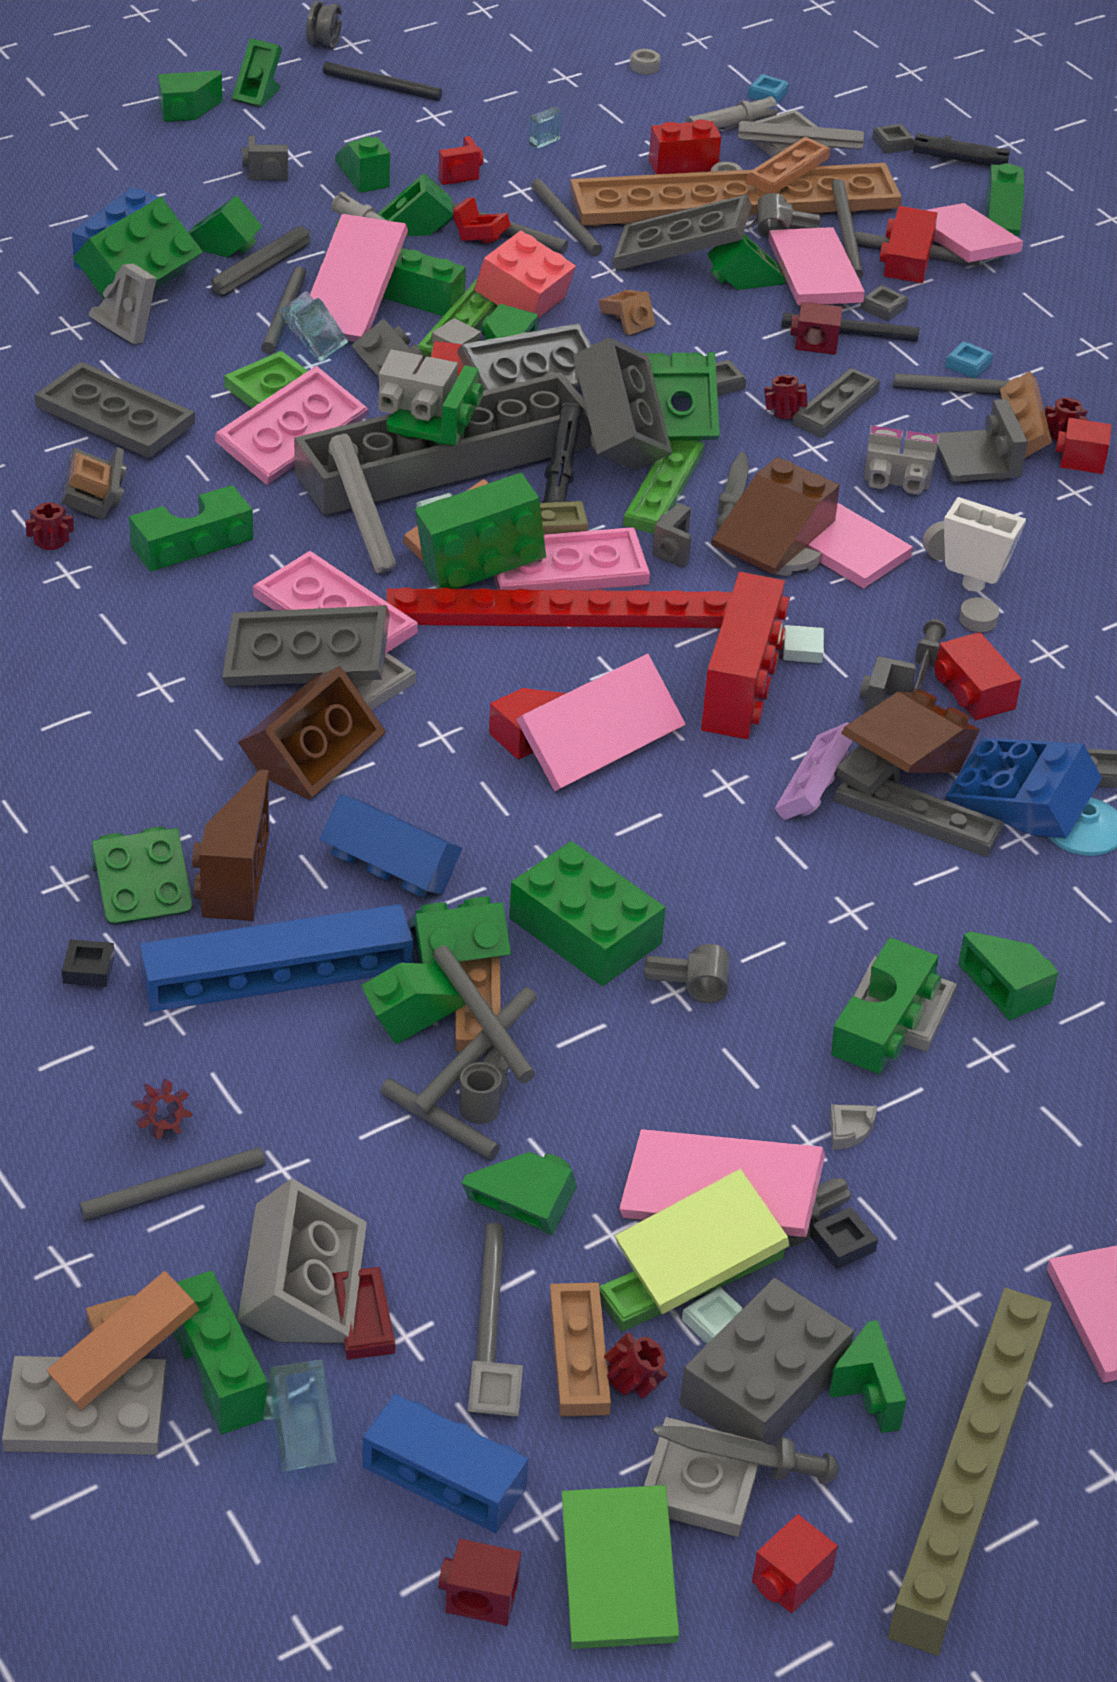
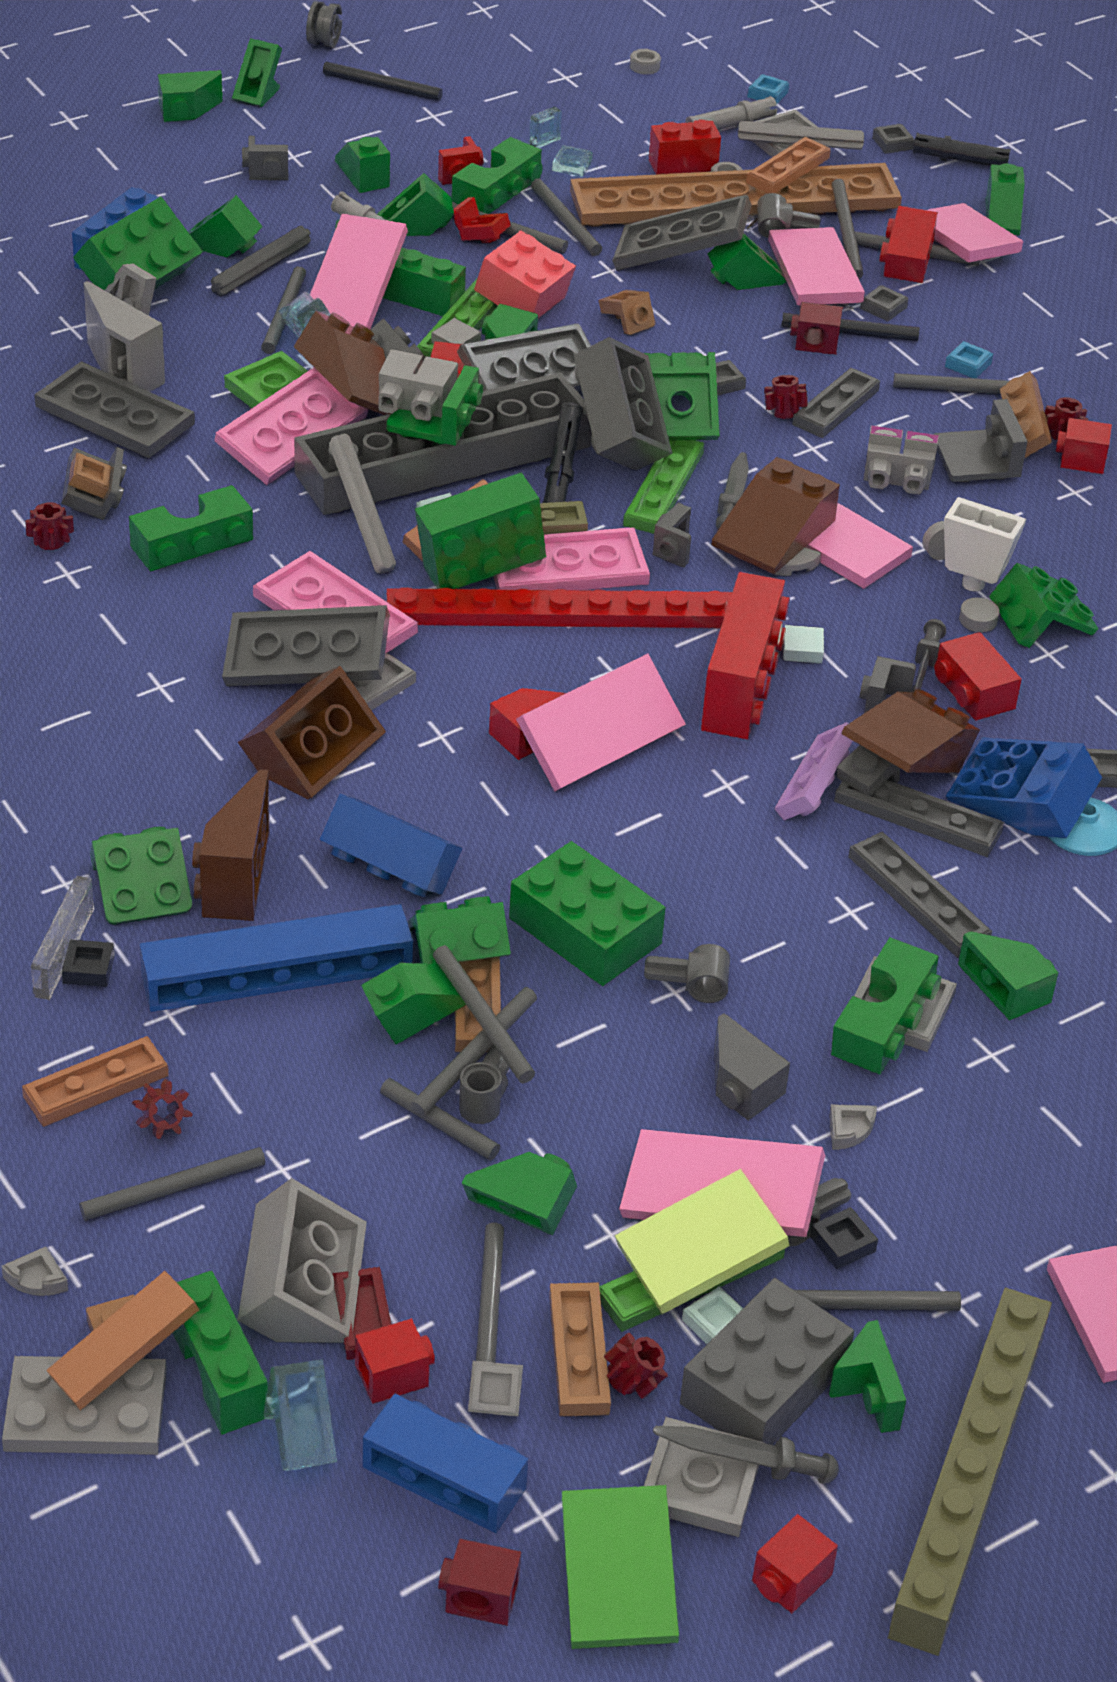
(35, 1274): none -> light grey tile
(67, 925): none -> clear tile
(95, 1081): none -> nougat tile
(124, 339): none -> light grey slope
(344, 357): none -> reddish brown slope
(393, 1360): none -> red brick
(511, 171): none -> green arch
(572, 160): none -> clear light blue tile
(746, 1069): none -> dark grey slope
(884, 1299): none -> dark grey bar
(916, 891): none -> dark grey tile
(1033, 599): none -> green bracket

